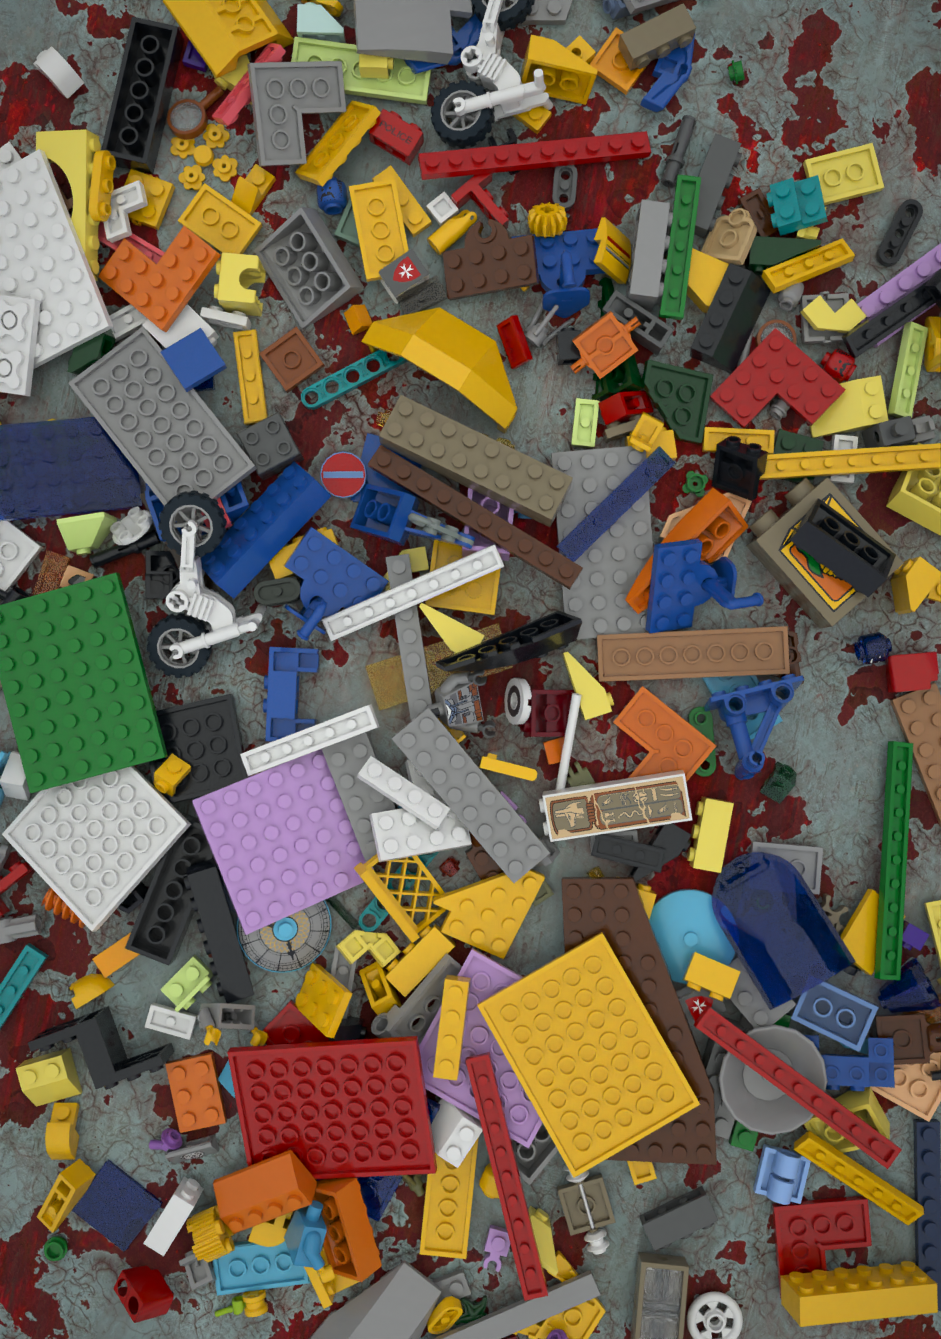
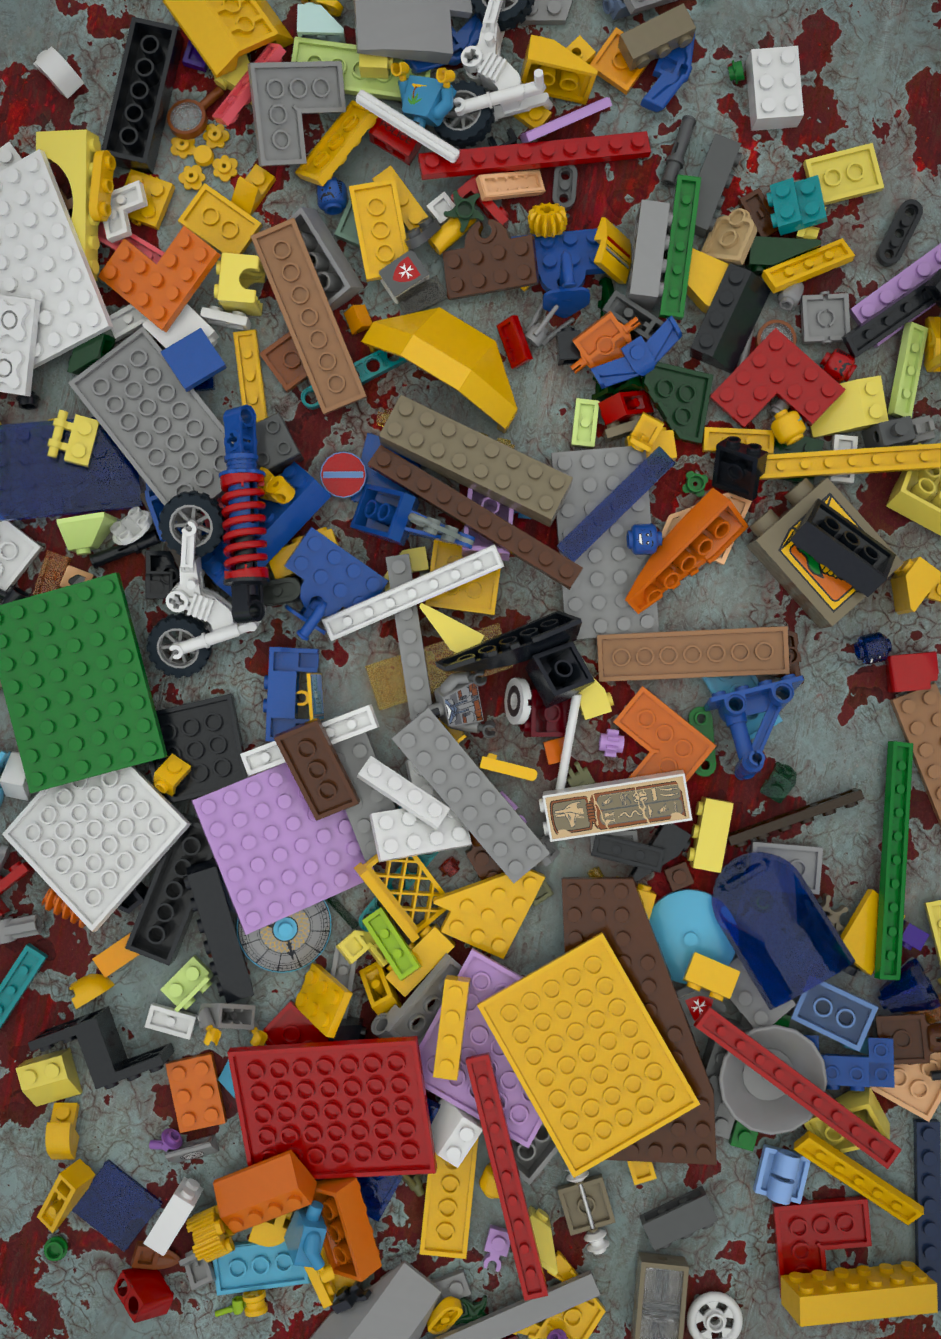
(28, 402): none -> black plate
(80, 442): none -> light yellow plate
(149, 1259): none -> dark orange plate
(243, 516): none -> piece
(277, 488): none -> yellow leg
(308, 316): none -> medium nougat plate
(314, 696): none -> piece
(317, 769): none -> reddish brown plate
(348, 1296): none -> black plate
(391, 943): none -> lime plate
(407, 126): none -> white axle
(421, 234): none -> dark grey plate
(425, 98): none -> dark azure torso
(464, 210): none -> dark green animal
(510, 185): none -> light nougat plate
(559, 673): none -> black slope
(565, 120): none -> lavender tile
(611, 743): none -> lavender gear
(639, 356): none -> blue plate
(643, 539): none -> blue head
(678, 876): none -> reddish brown plate
(684, 582): blue plate -> none
(774, 88): none -> white brick
(788, 427): none -> yellow head
(802, 814): none -> dark brown plate
(823, 318): light yellow tile -> none

